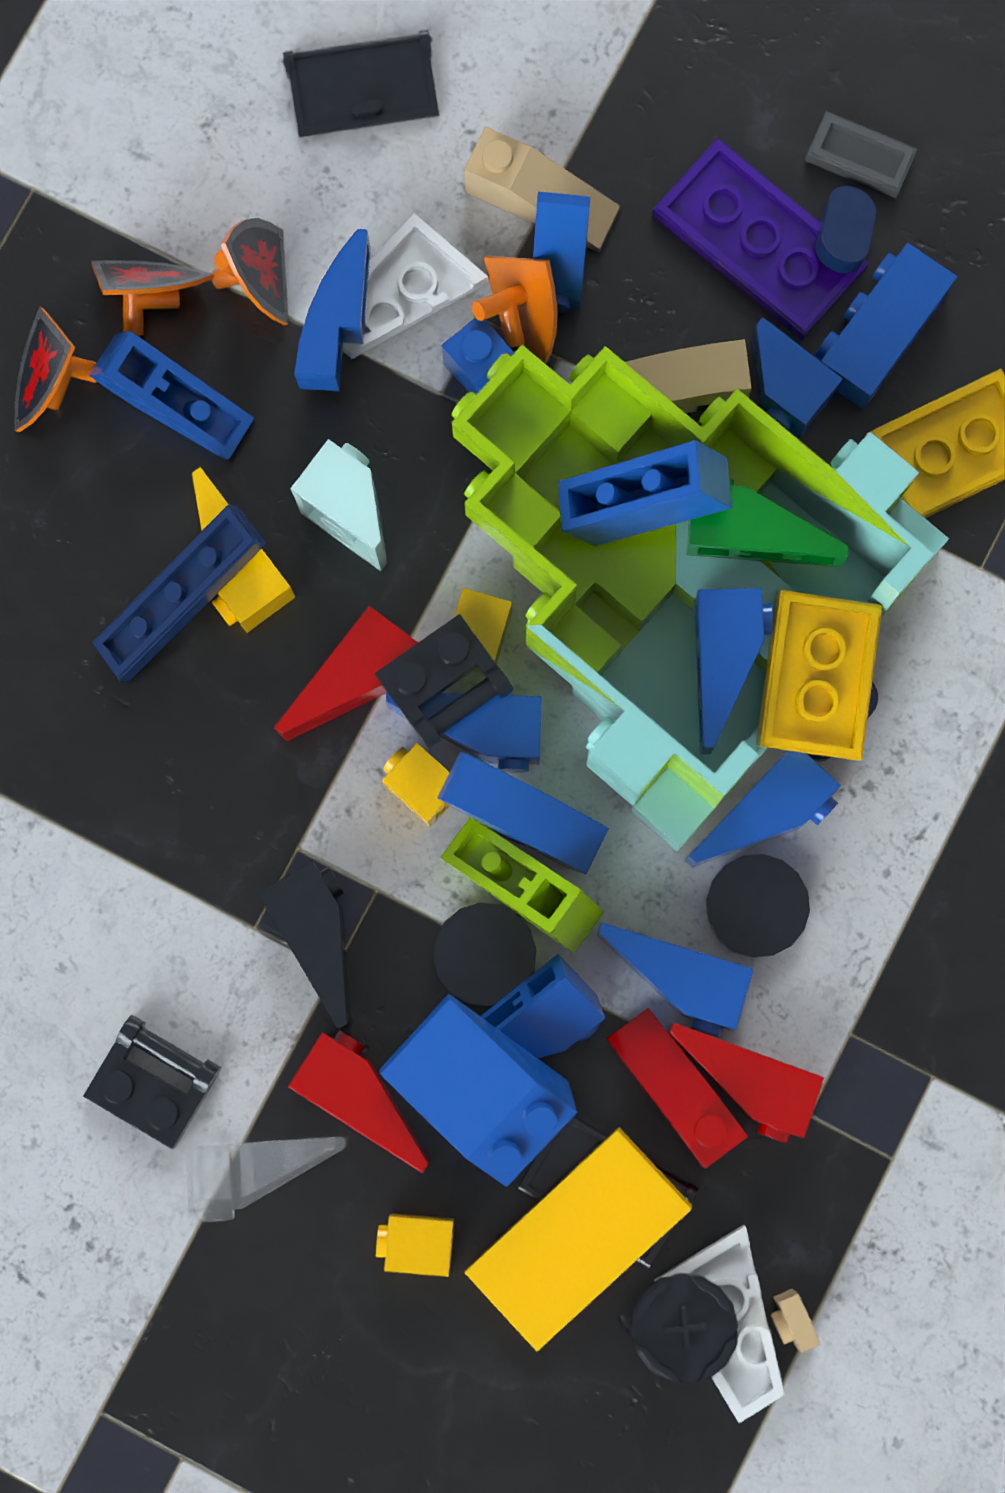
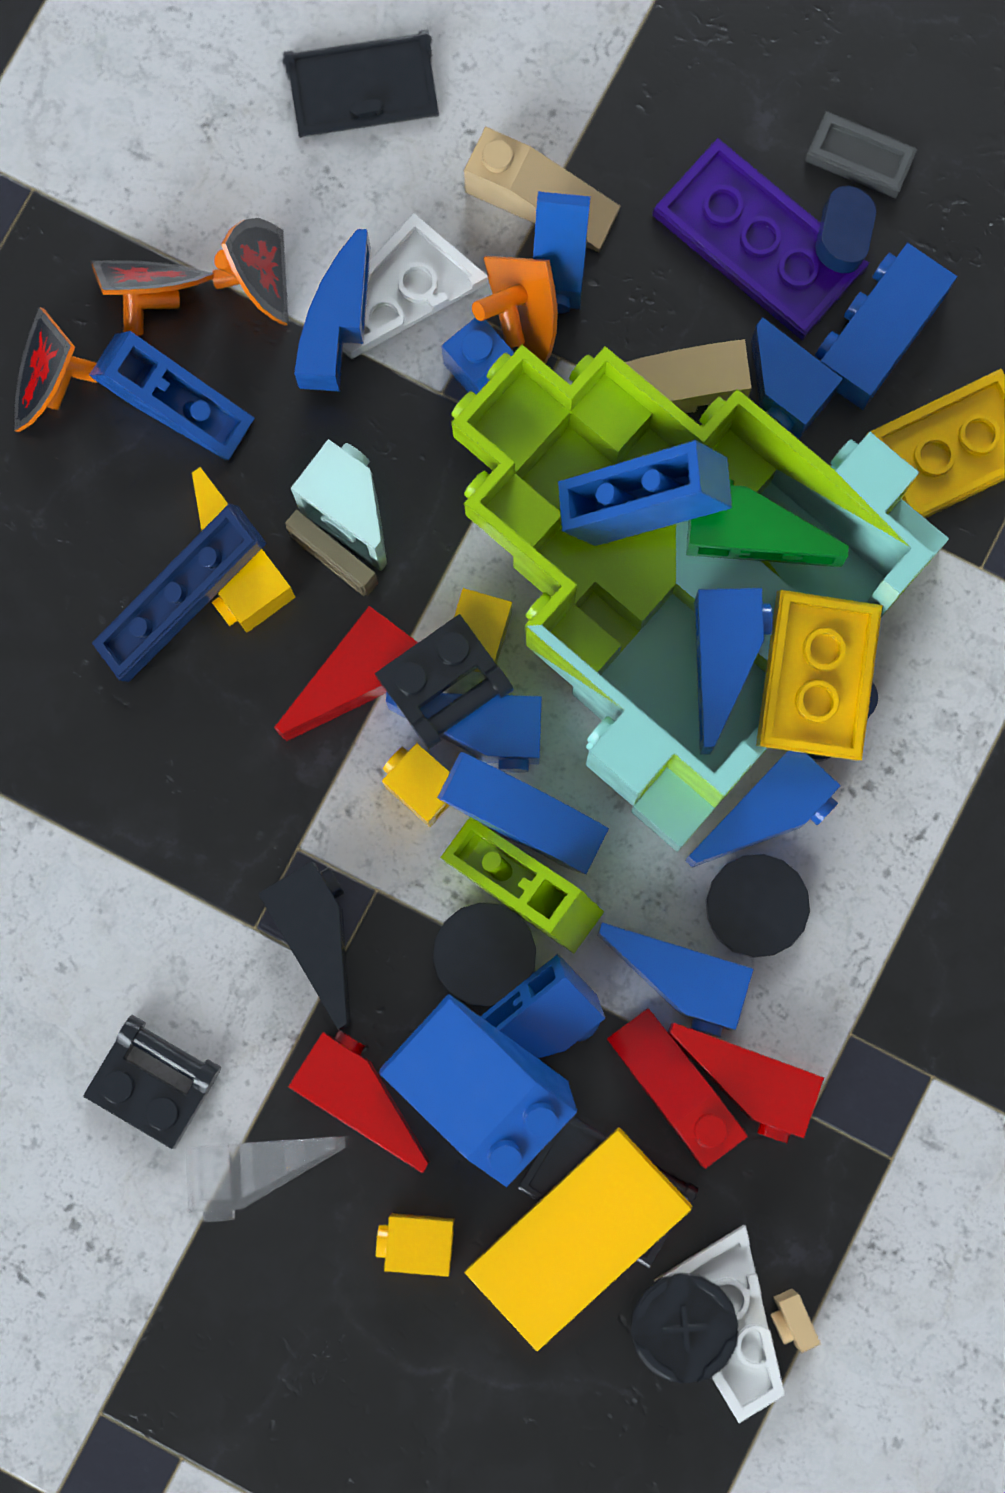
(331, 553): none -> dark tan tile

